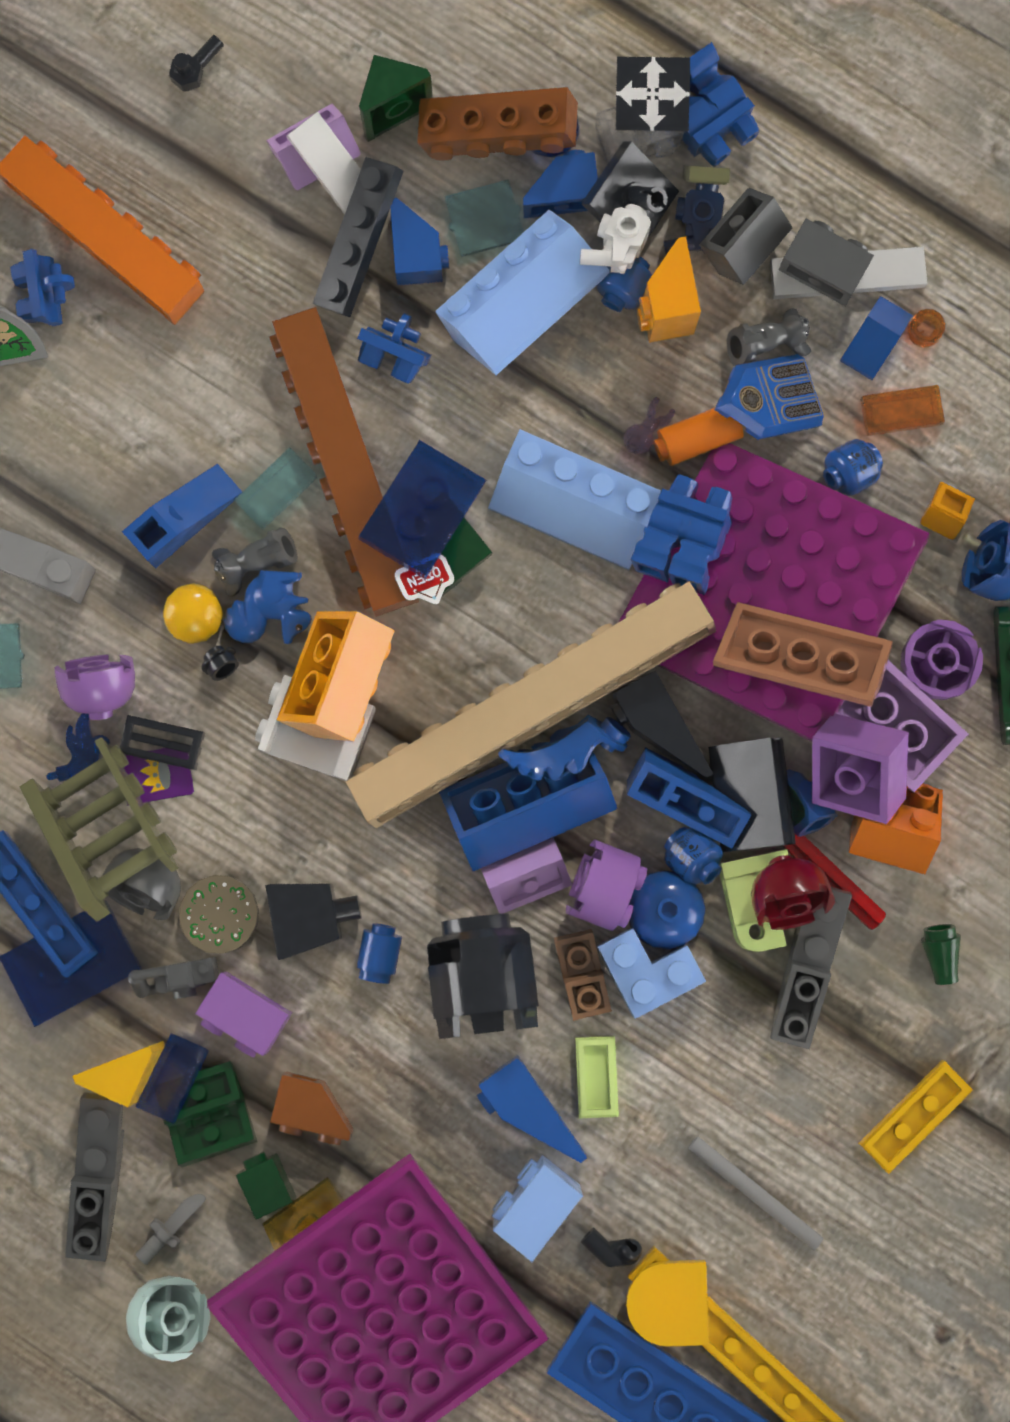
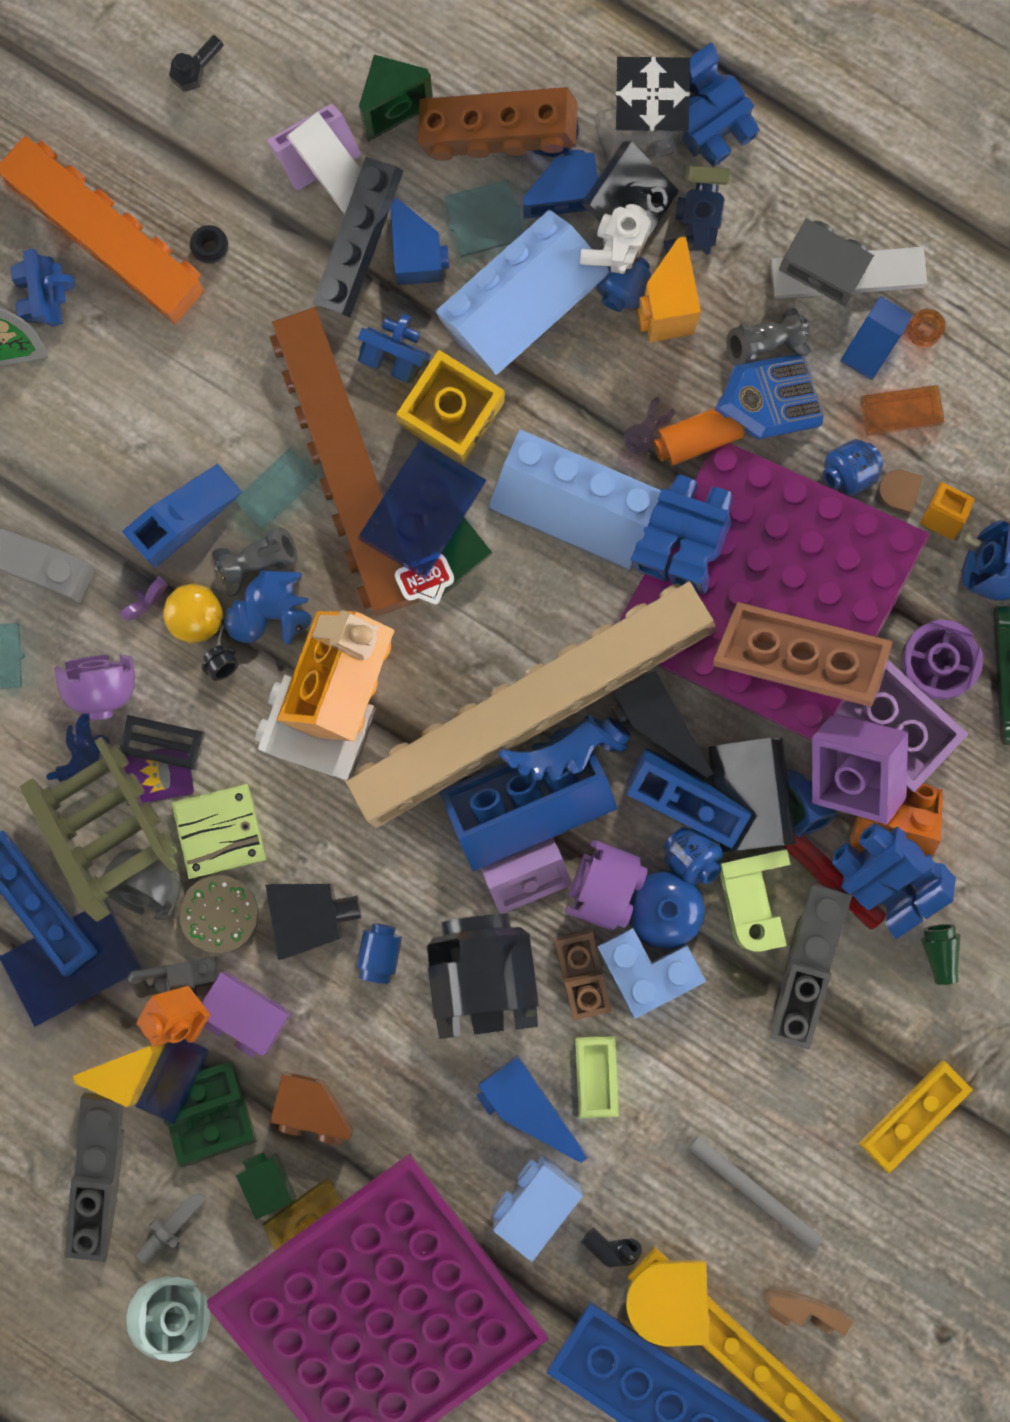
(146, 601): none -> medium lavender piece
(173, 1017): none -> orange brick
(205, 234): none -> black plate
(219, 831): none -> yellowish green tile
(347, 634): none -> tan piece
(450, 407): none -> yellow brick
(746, 236): dark grey brick -> none
(790, 893): dark red cylinder -> none
(796, 1307): none -> medium nougat slope
(895, 875): none -> blue hips
(899, 490): none -> medium nougat tile

